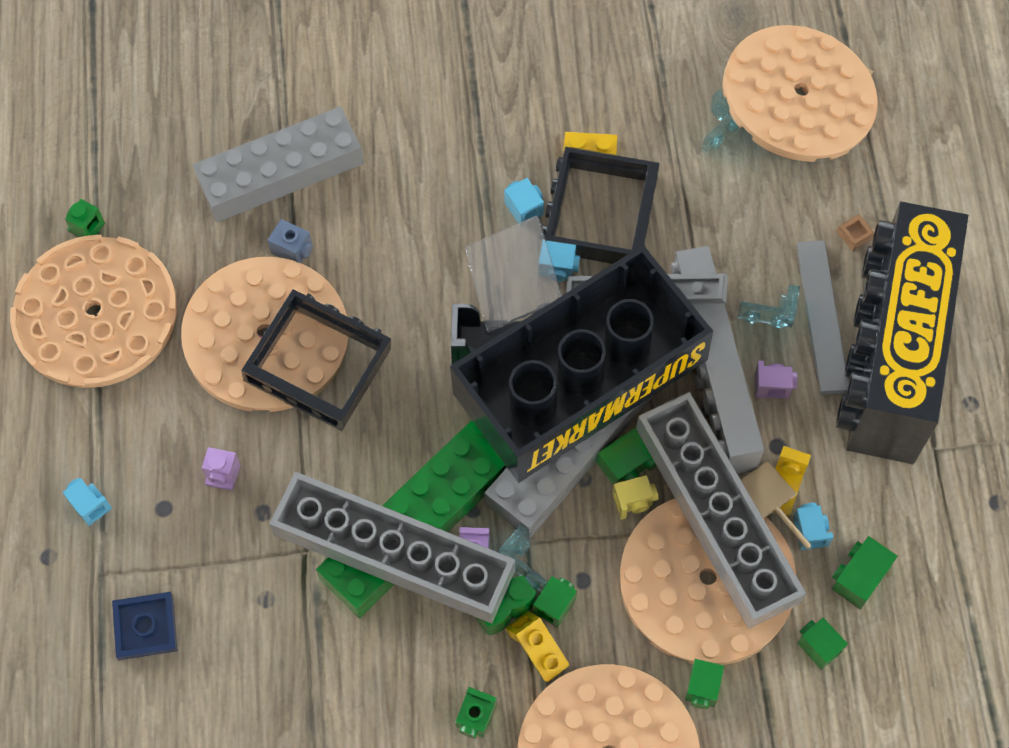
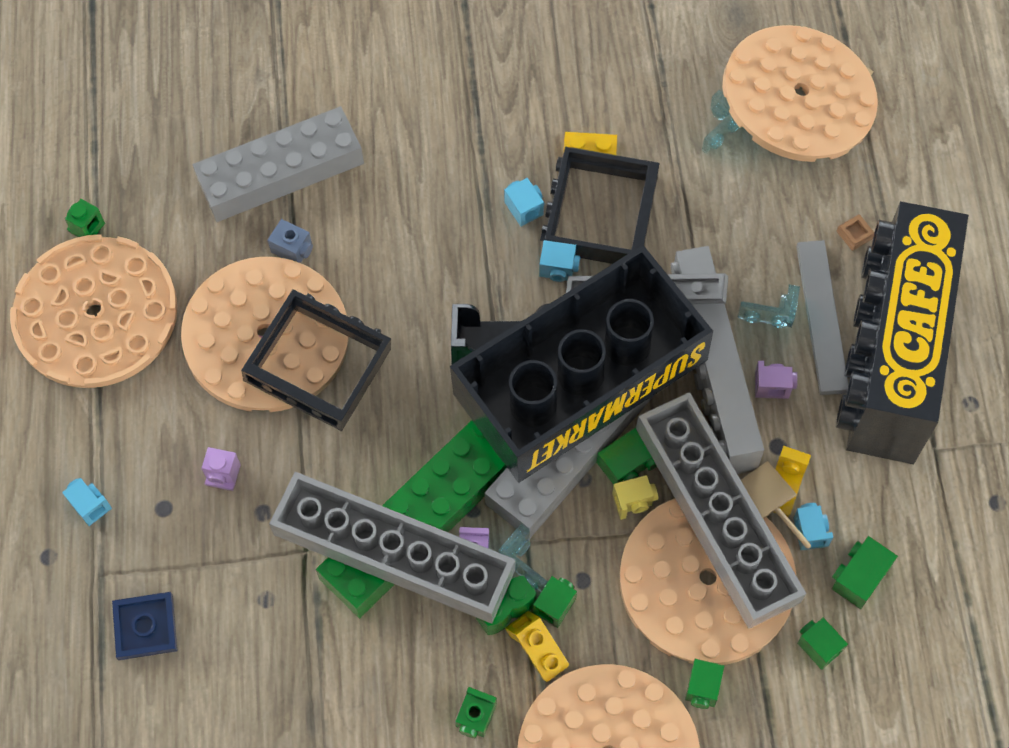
(512, 273): clear piece -> none

